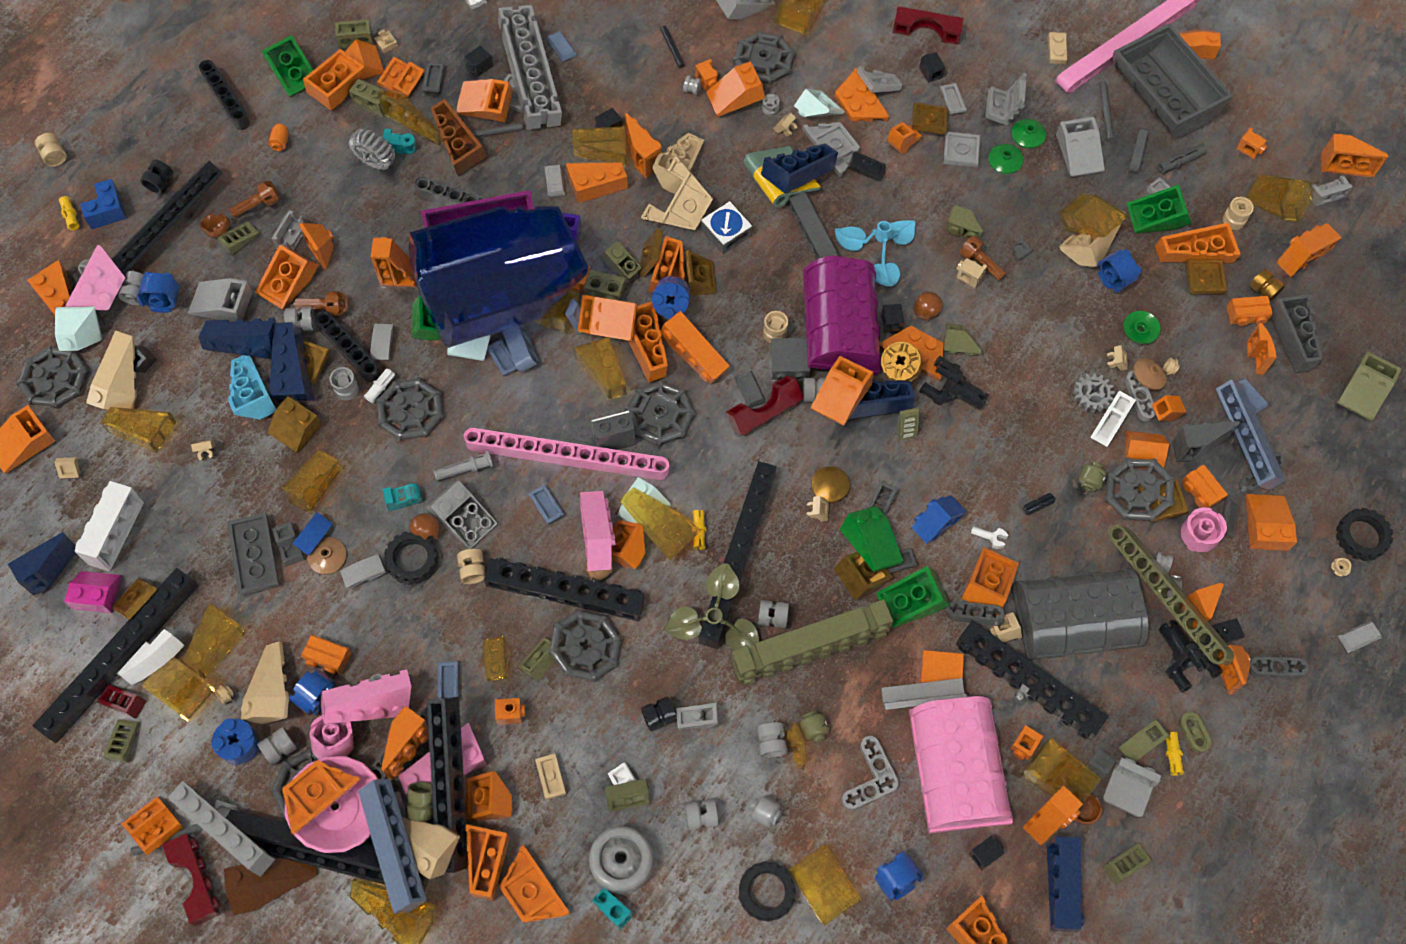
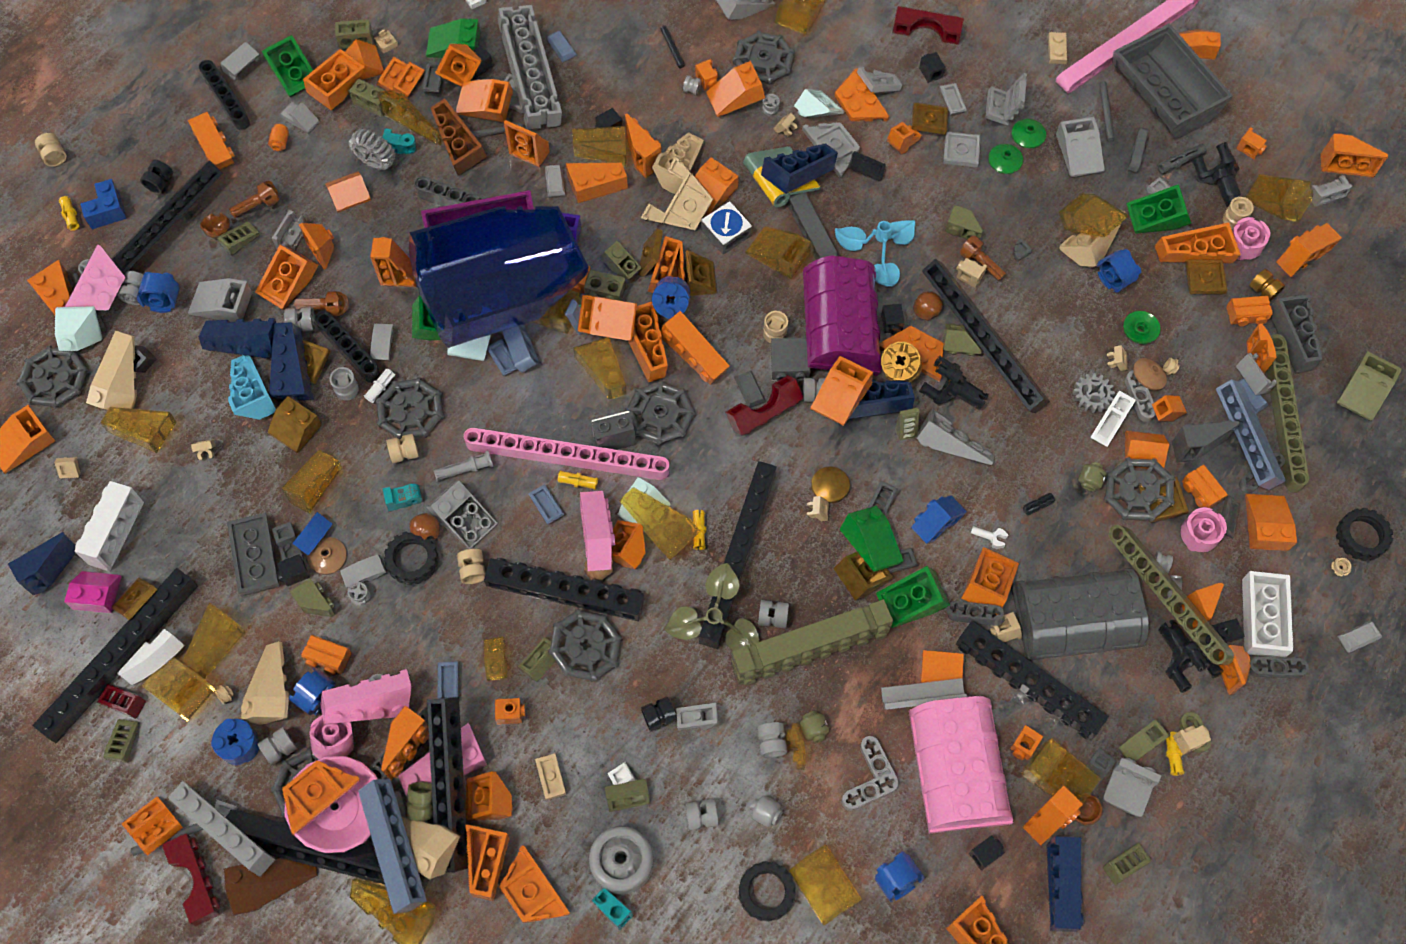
(211, 140): none -> orange wedge
(239, 60): none -> light grey hinge
(292, 570): none -> black brick
(300, 117): none -> light grey slope
(311, 600): none -> olive slope
(348, 191): none -> orange slope
(356, 590): none -> light grey wheel
(402, 448): none -> tan wheel
(454, 32): none -> green slope
(458, 64): none -> orange slope
(526, 144): none -> orange slope
(577, 480): none -> yellow pin
(718, 182): none -> orange slope
(780, 250): none -> clear yellow slope
(941, 436): none -> light grey wedge
(985, 336): none -> black brick
(1192, 738): none -> tan brick
(1222, 174): none -> black wheel
(1250, 237): none -> bright pink brick
(1254, 375): none -> light grey hinge
(1267, 614): none -> white brick
(1291, 420): none -> olive beam

